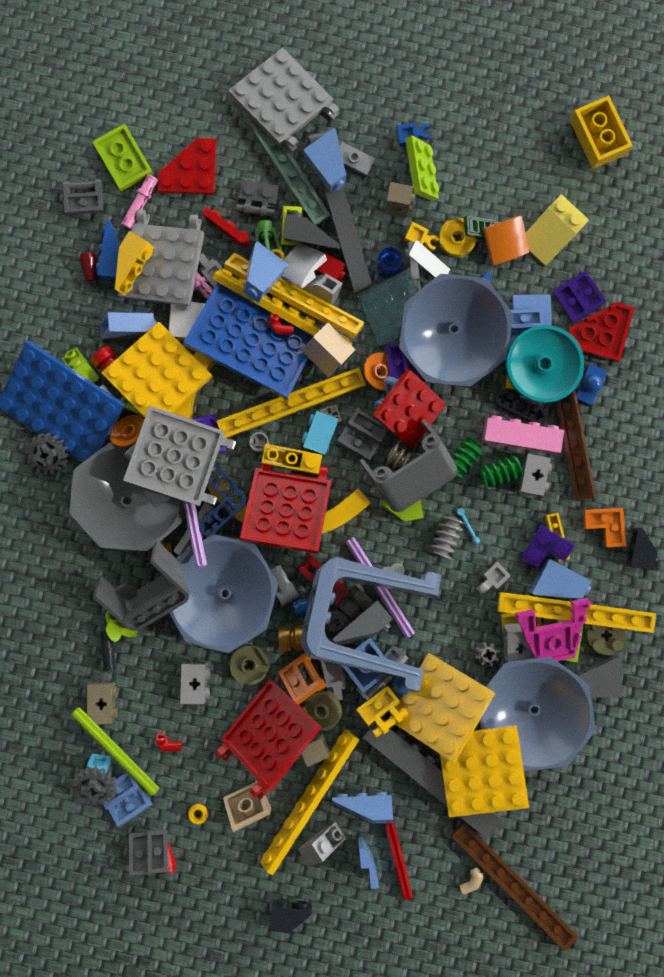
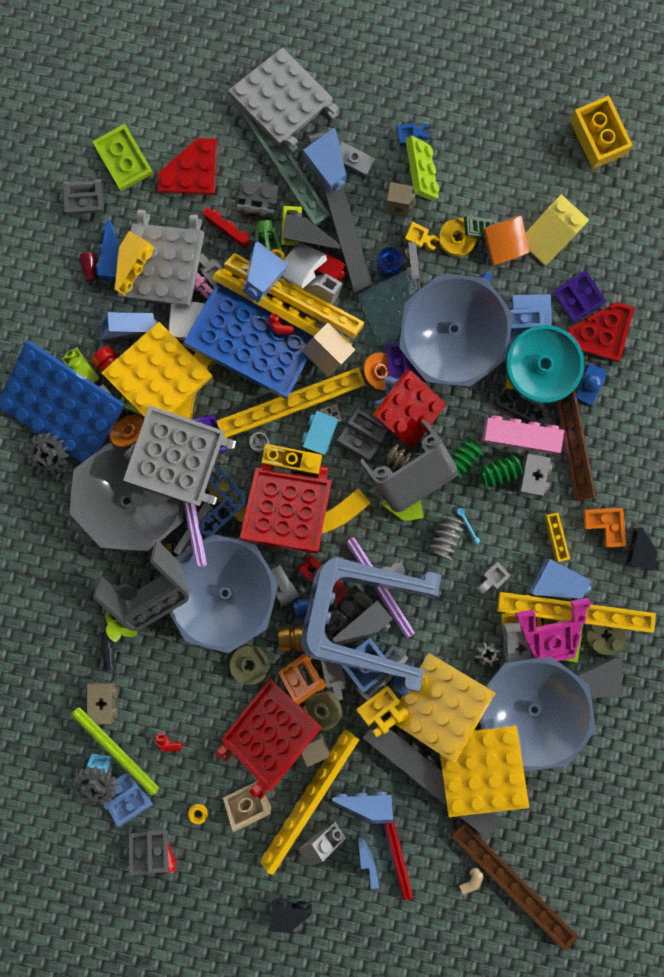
(141, 198): bright pink pin -> none
(189, 693): light grey brick -> none
(428, 260): white sticker -> none
(544, 542): dark purple plate -> none

